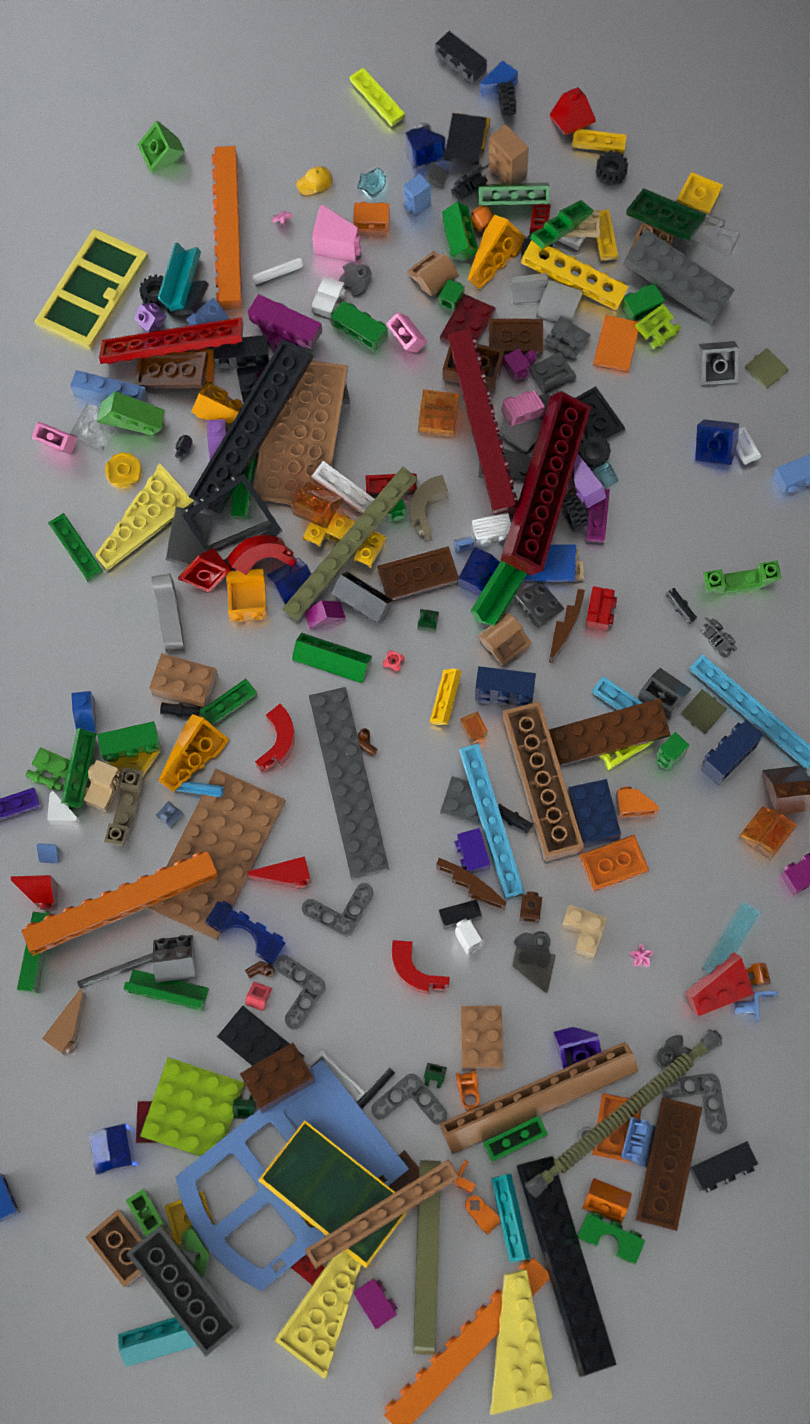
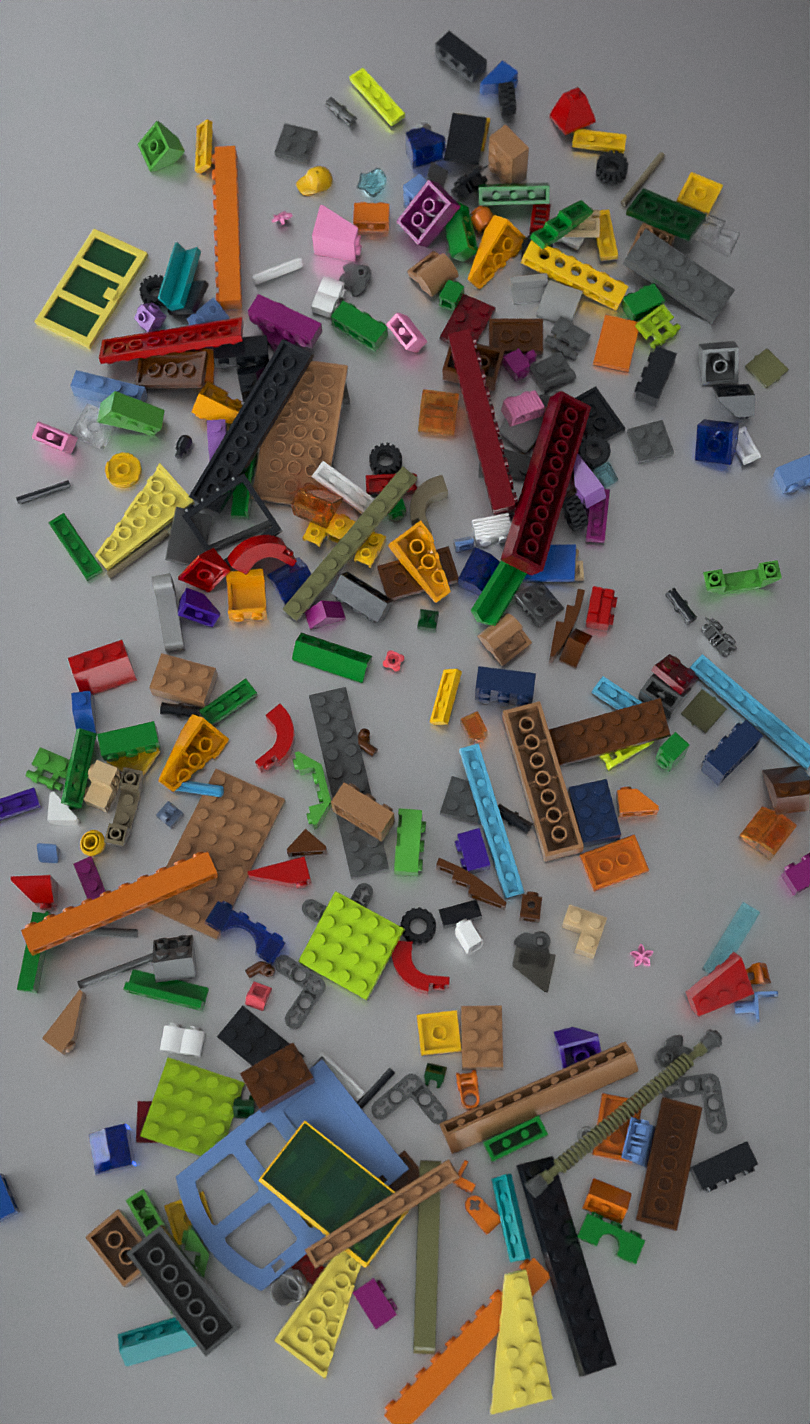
(42, 492): none -> black bar
(89, 878): none -> magenta plate
(92, 843): none -> yellow cone
(102, 668): none -> red slope
(114, 932): none -> dark grey bar
(137, 554): none -> dark tan bar
(182, 1041): none -> white brick
(197, 608): none -> dark purple slope
(203, 146): none -> yellow plate
(289, 1288): none -> light grey helmet
(296, 143): none -> dark grey plate
(306, 845): none -> reddish brown slope
(308, 765): none -> bright green slope
(341, 111): none -> dark grey pin
(351, 945): none -> lime plate
(363, 811): none -> medium nougat brick
(387, 450): none -> black tyre
(409, 842): none -> bright green wedge
(419, 556): none -> light orange wedge
(422, 914): none -> black tyre
(428, 213): none -> magenta brick
(439, 1033): none -> yellow plate
(575, 648): none -> reddish brown slope
(642, 179): none -> dark tan bar
(650, 441): none -> dark grey plate
(655, 376): none -> black brick
(675, 674): none -> dark red plate
(737, 399): none -> slope

